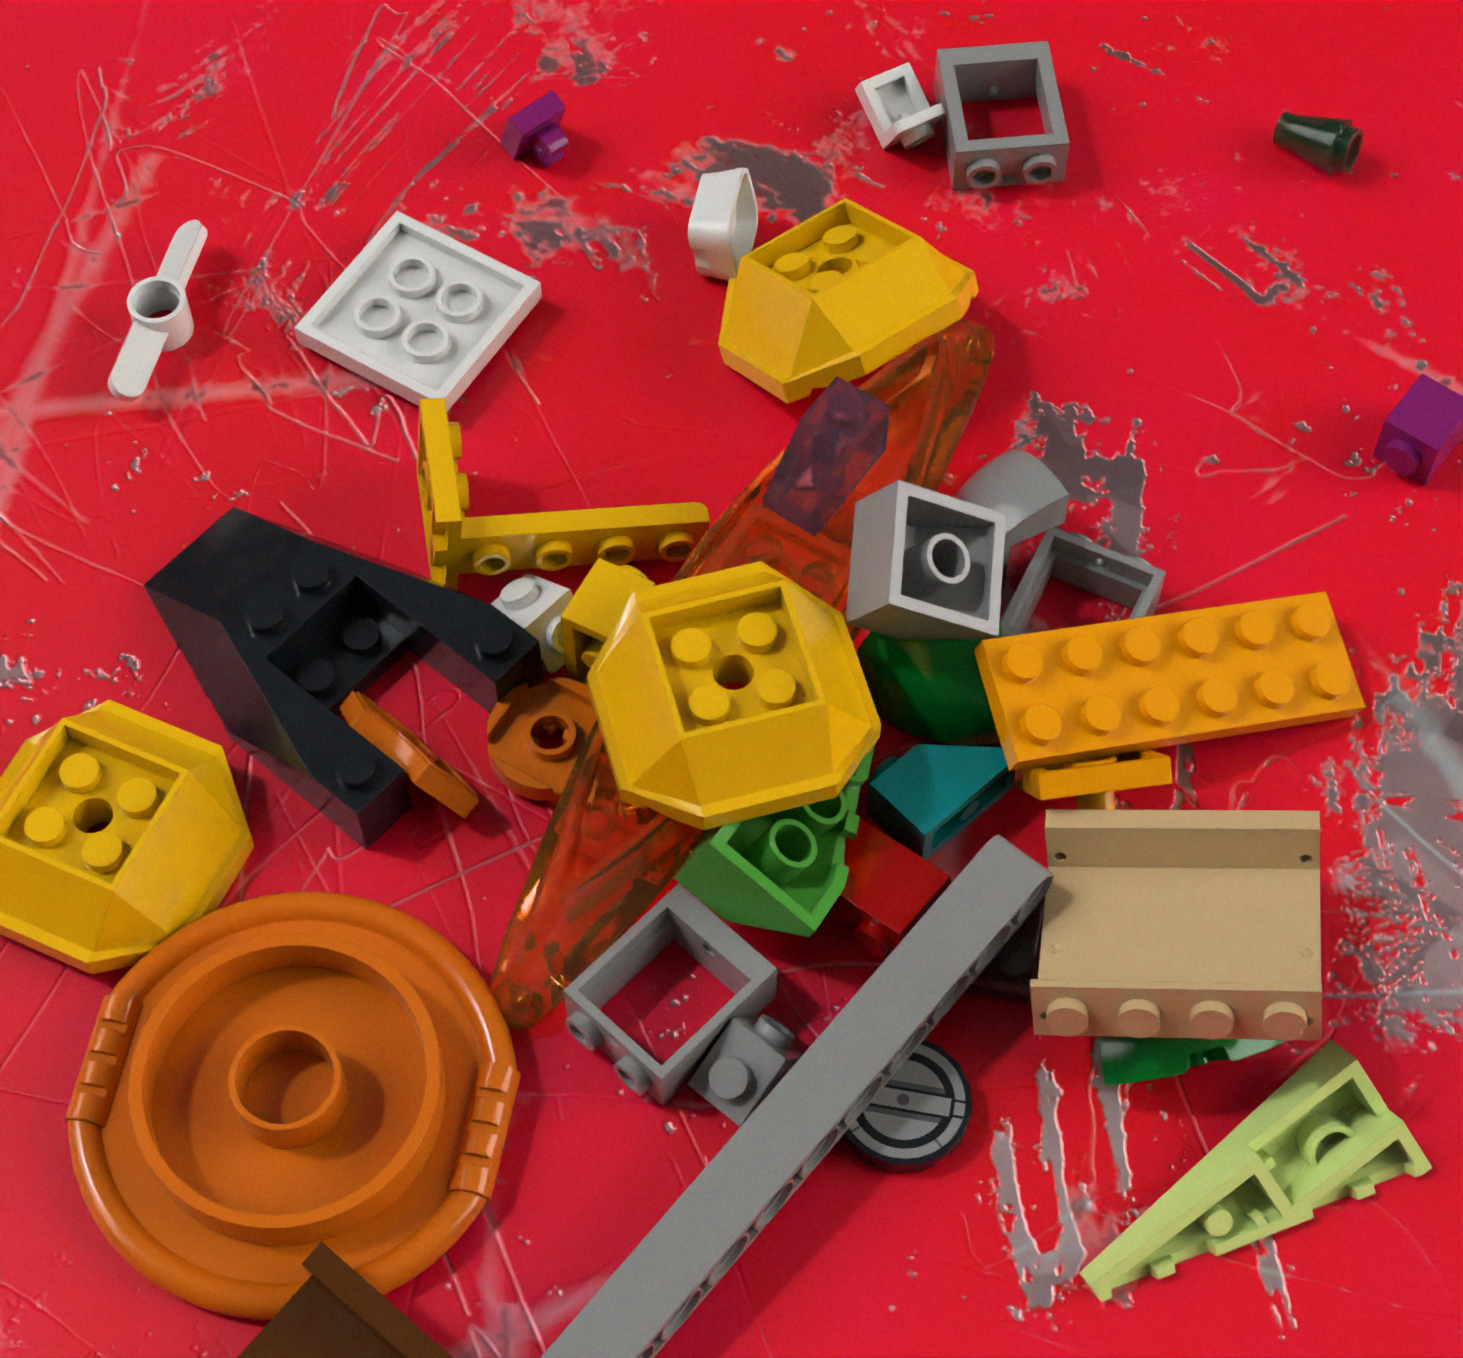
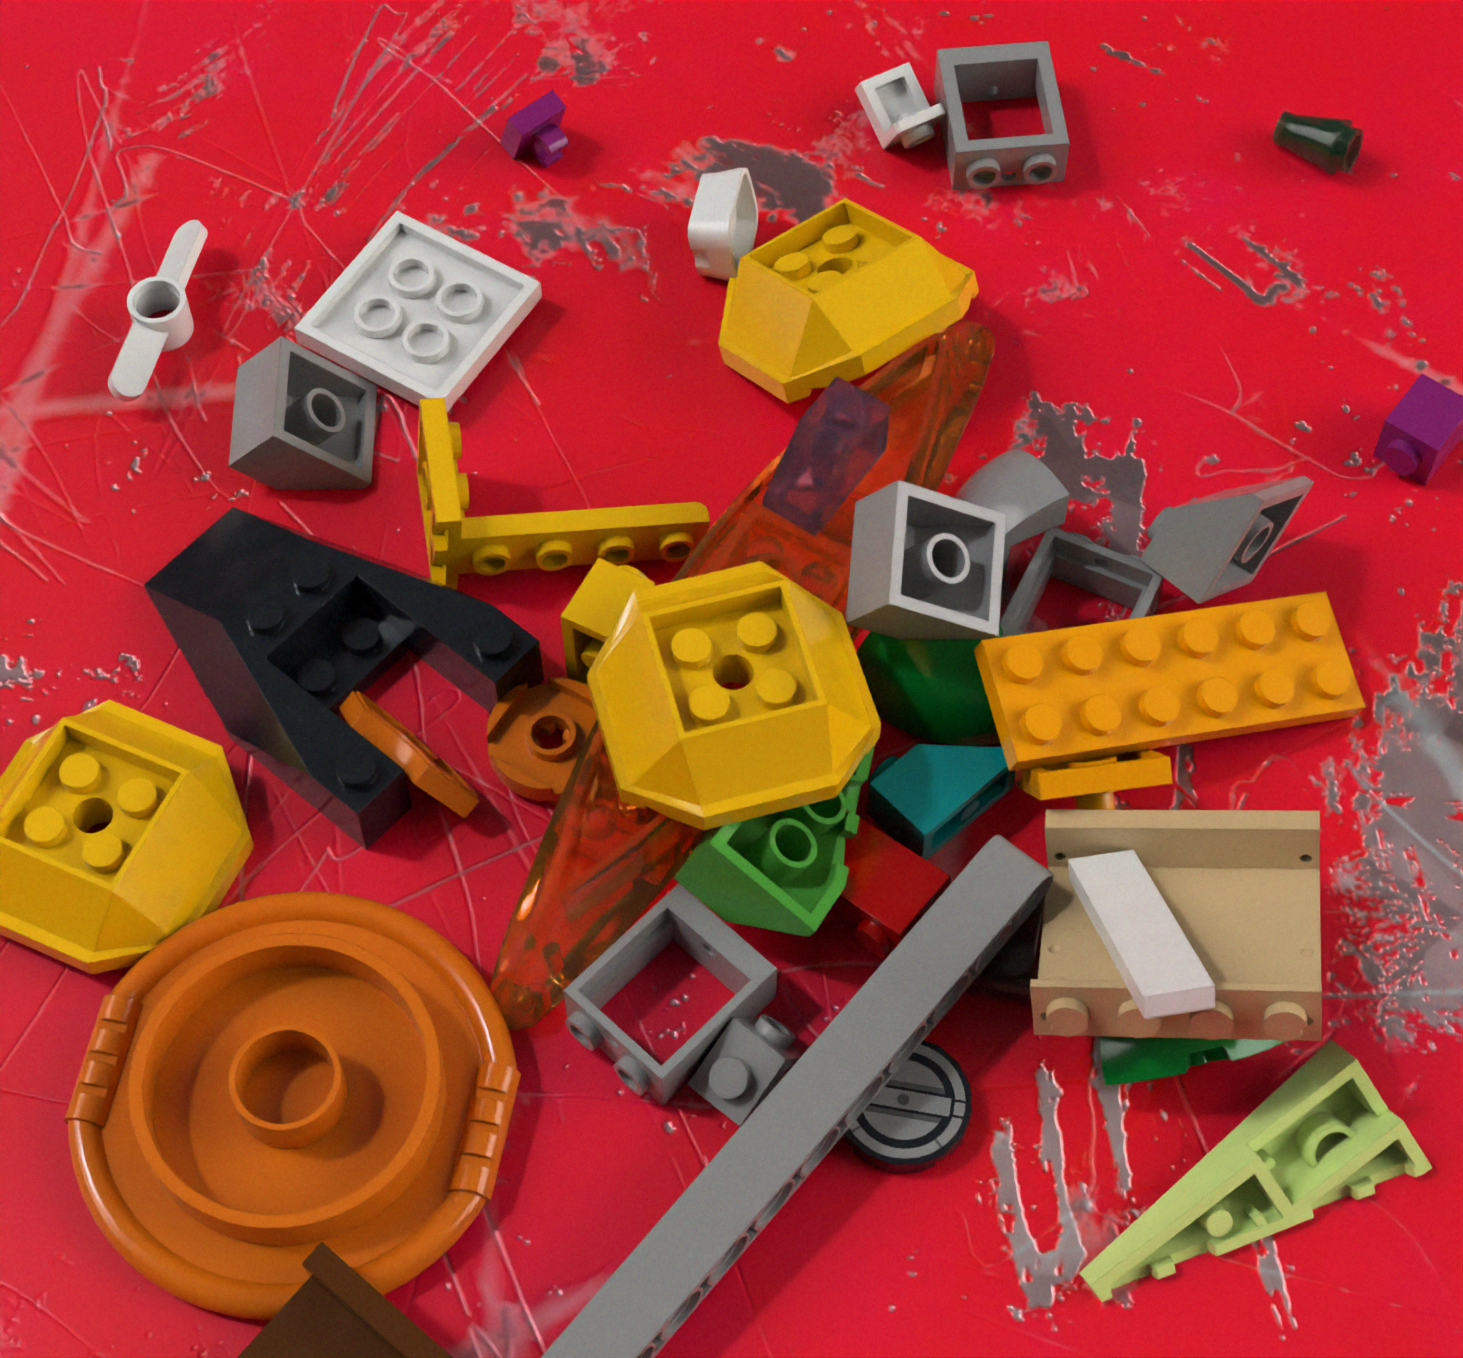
(302, 421): none -> light grey slope
(537, 608): white bracket -> none
(1141, 935): none -> white tile
(1222, 537): none -> light grey slope

